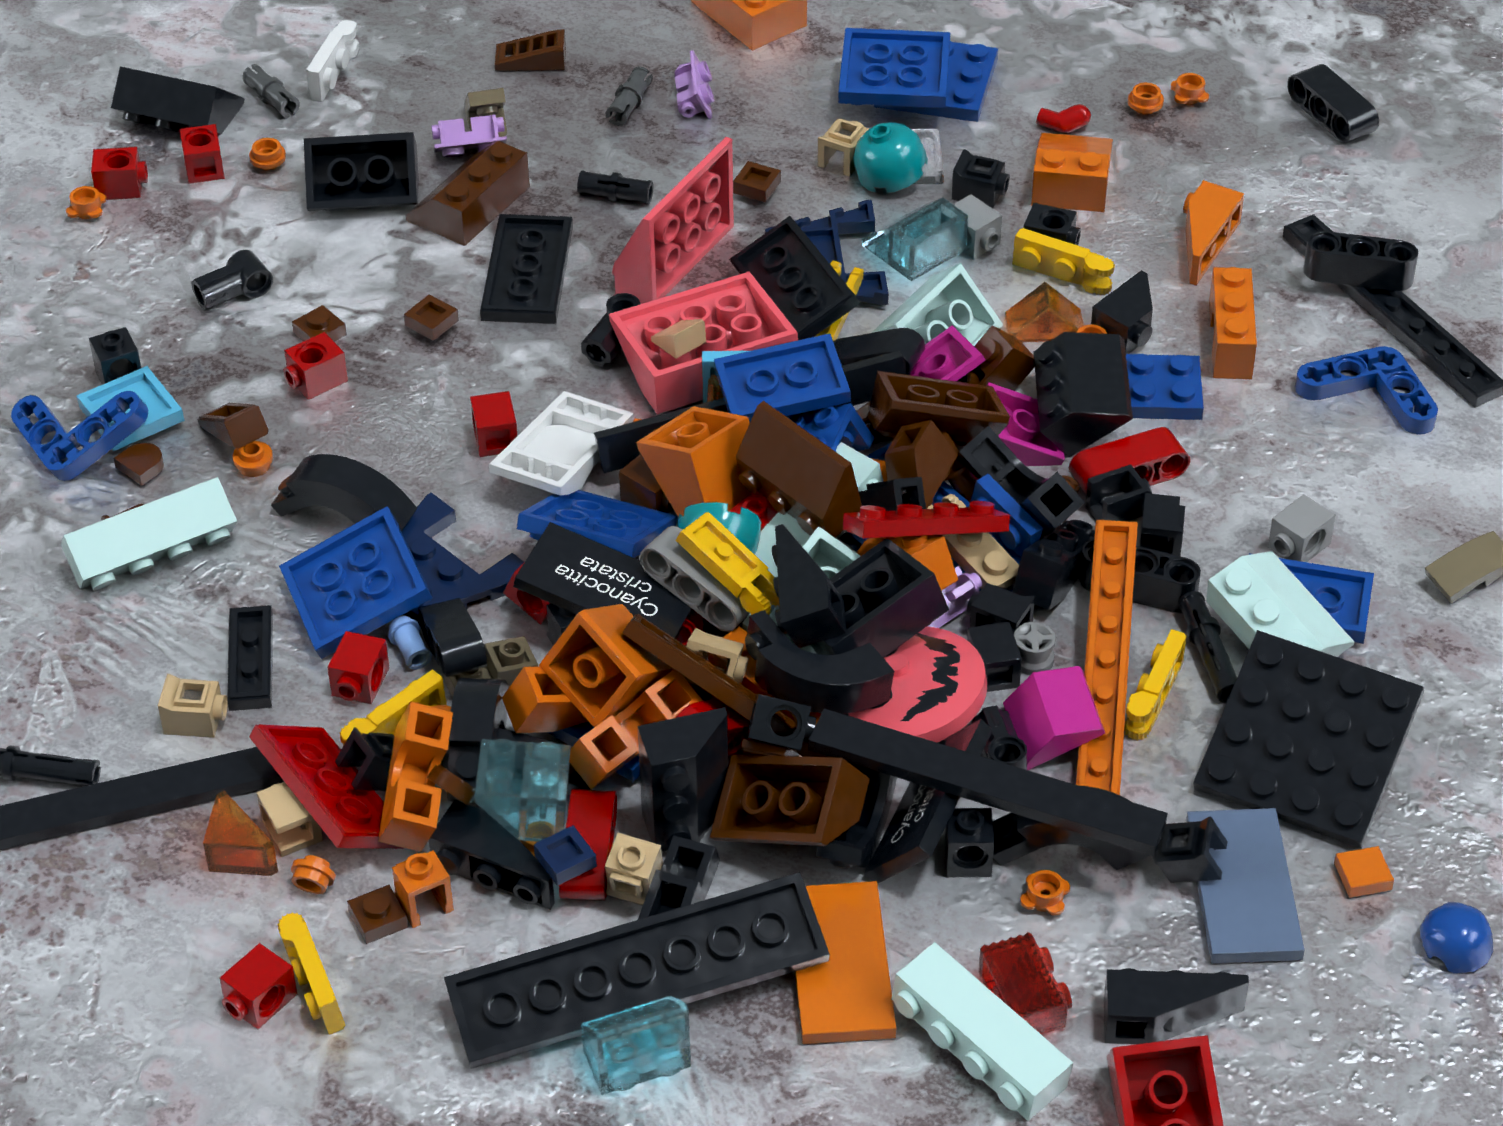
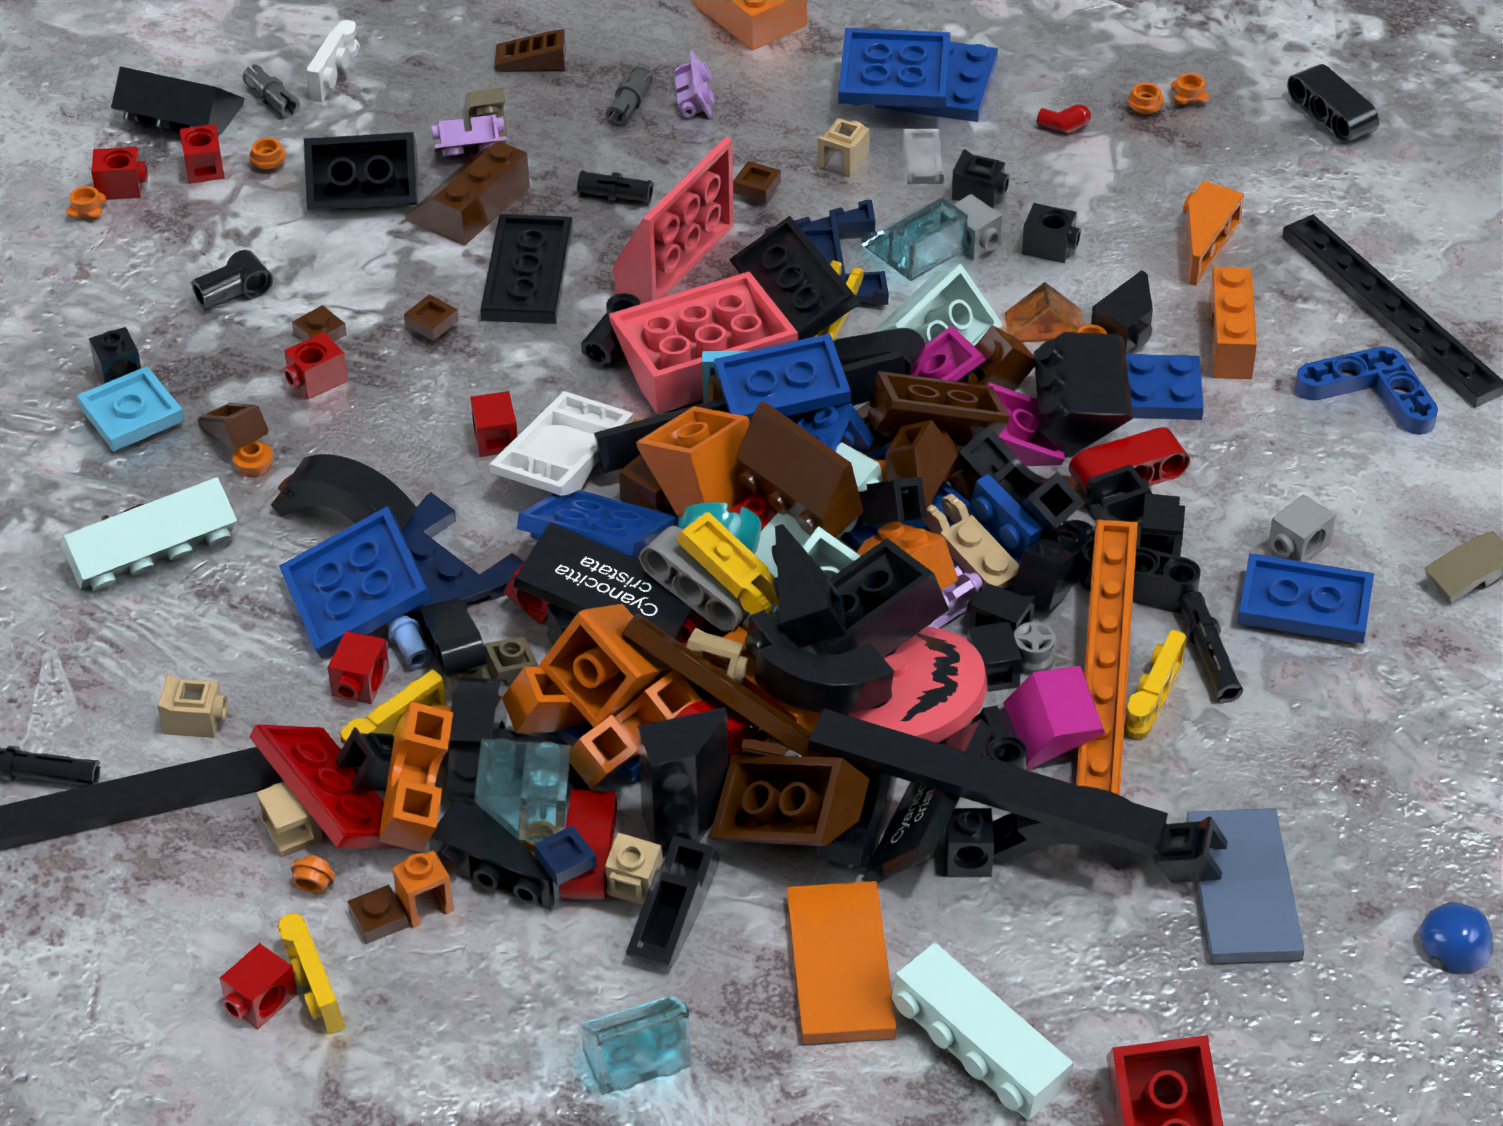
(65, 444): blue beam -> none
(140, 462): reddish brown tile -> none
(236, 842): clear orange slope -> none
(250, 658): black tile -> none
(452, 784): reddish brown tile -> none
(676, 953): black plate -> none
(681, 337): tan slope -> none
(760, 720): black brick -> none
(889, 157): teal cylinder -> none
(915, 521): red plate -> none
(1024, 981): clear red brick -> none
(1047, 883): orange plate -> none
(1063, 261): yellow hinge -> none
(1072, 171): orange slope -> none
(1165, 1004): black slope -> none
(1267, 597): light aqua slope -> none
(1309, 738): black plate -> none
(1360, 261): black beam -> none
(1364, 871): orange tile -> none

